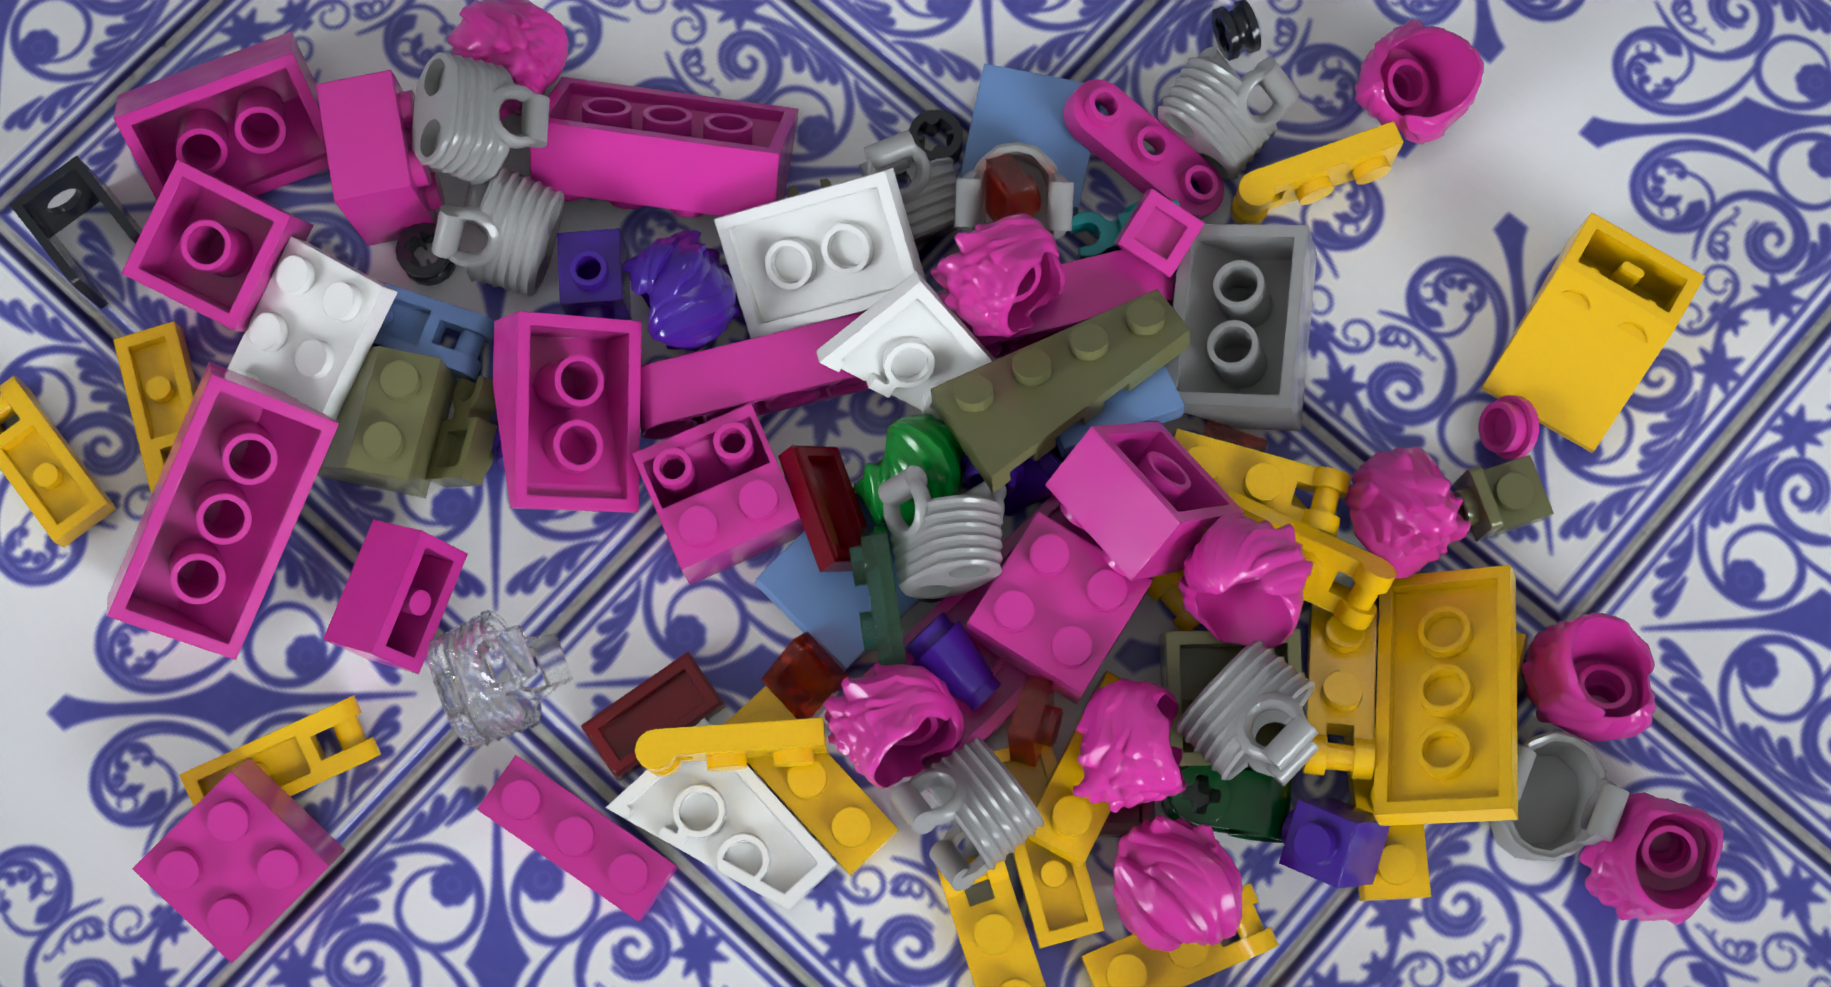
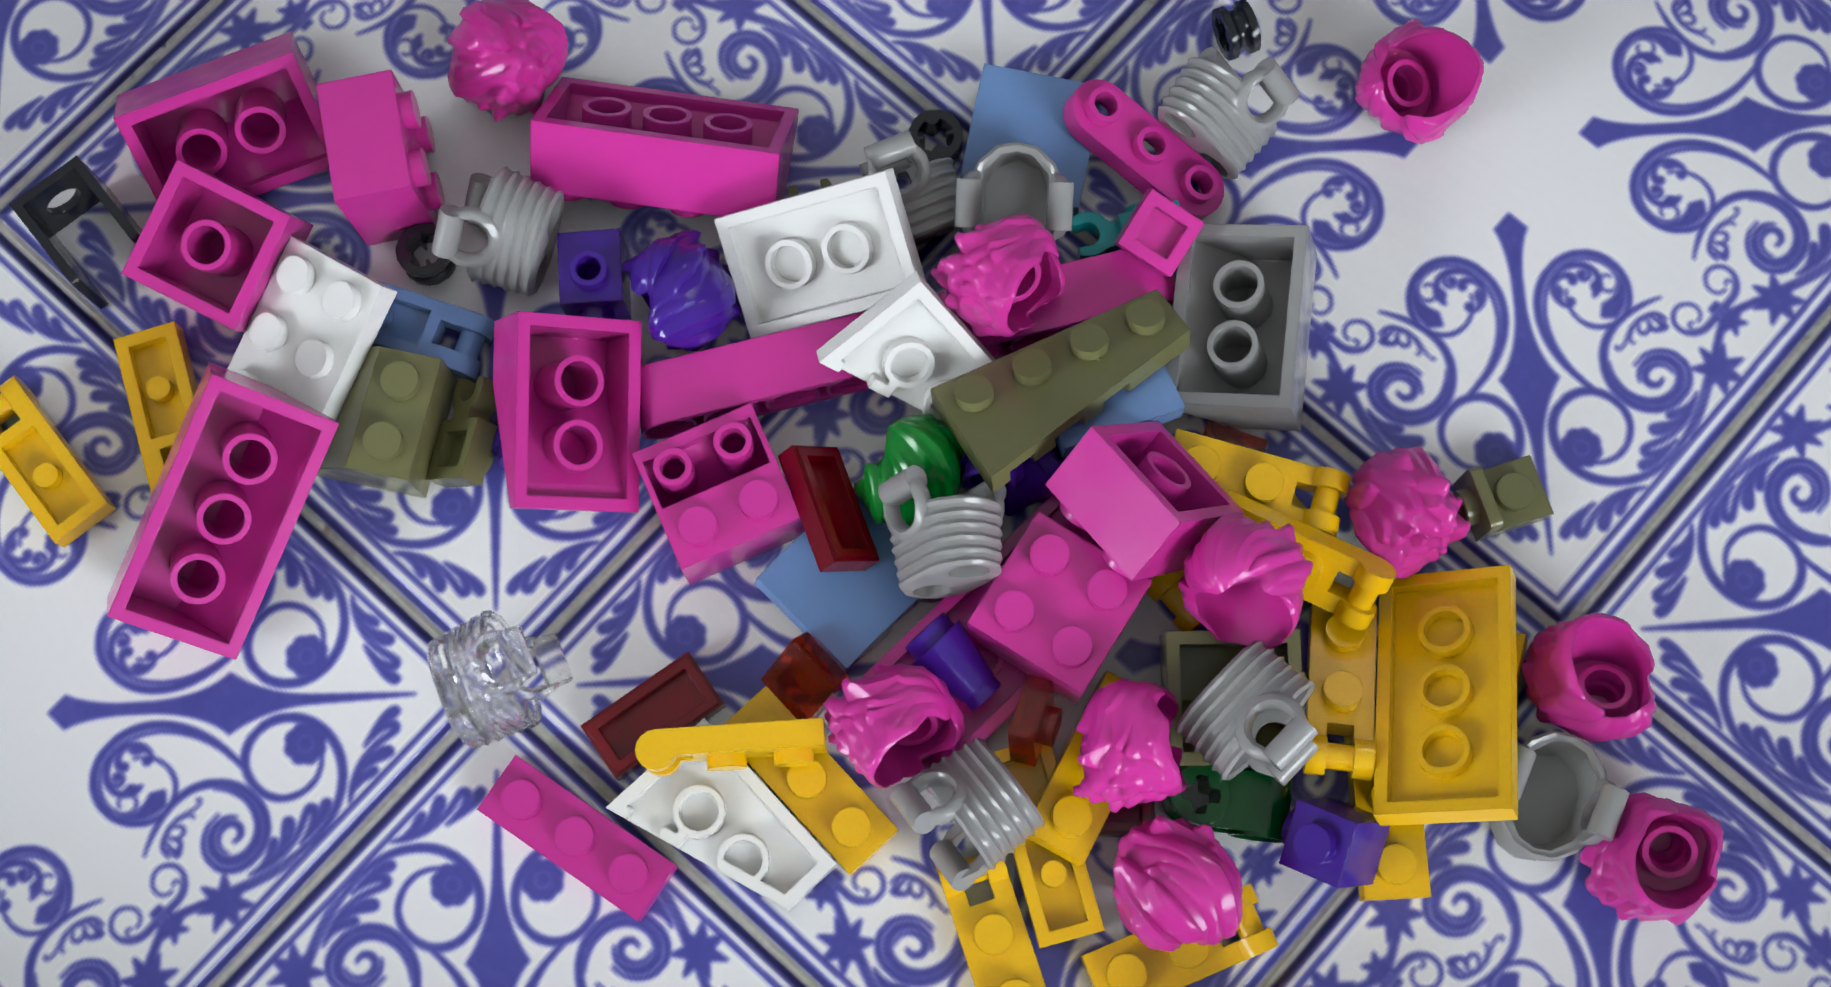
(239, 859): dark pink brick -> none
(293, 753): yellow plate -> none
(395, 596): dark pink brick -> none
(460, 120): light grey piece -> none
(874, 567): clear green plate -> none
(1009, 189): clear red plate -> none
(1316, 173): yellow plate -> none
(1509, 427): dark pink plate -> none
(1593, 330): yellow slope -> none

